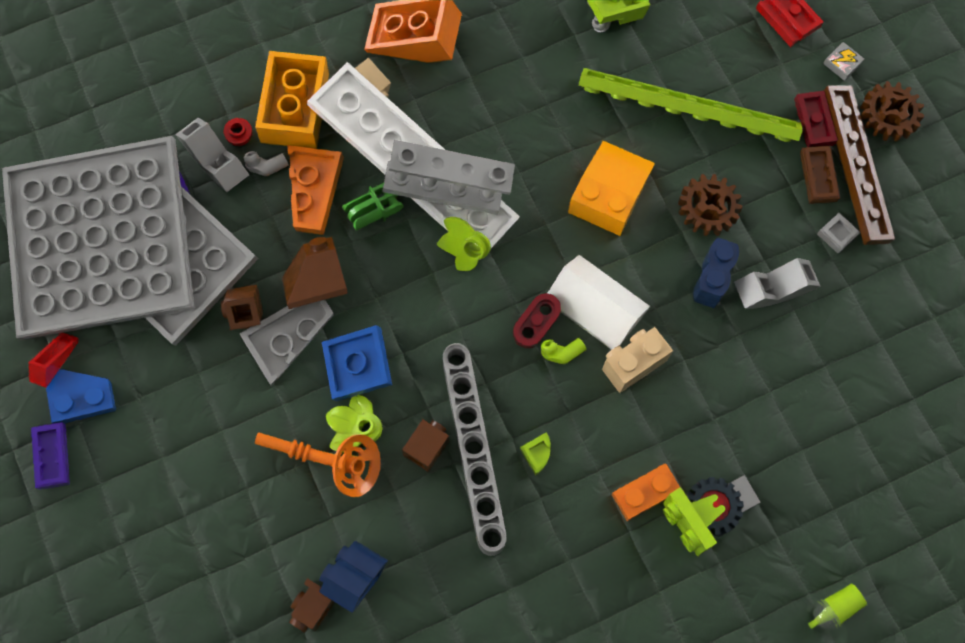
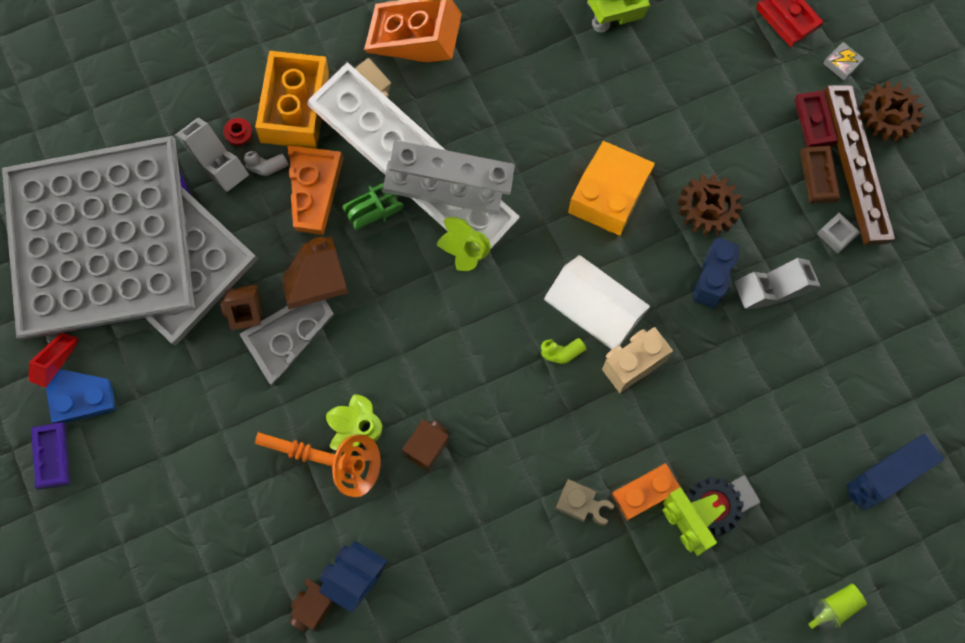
(356, 363): blue hinge -> none
(473, 462): light grey beam -> none
(536, 321): dark red plate -> none
(537, 452): lime tile -> none
(578, 502): none -> dark tan plate
(701, 108): lime plate -> none
(894, 472): none -> dark blue window

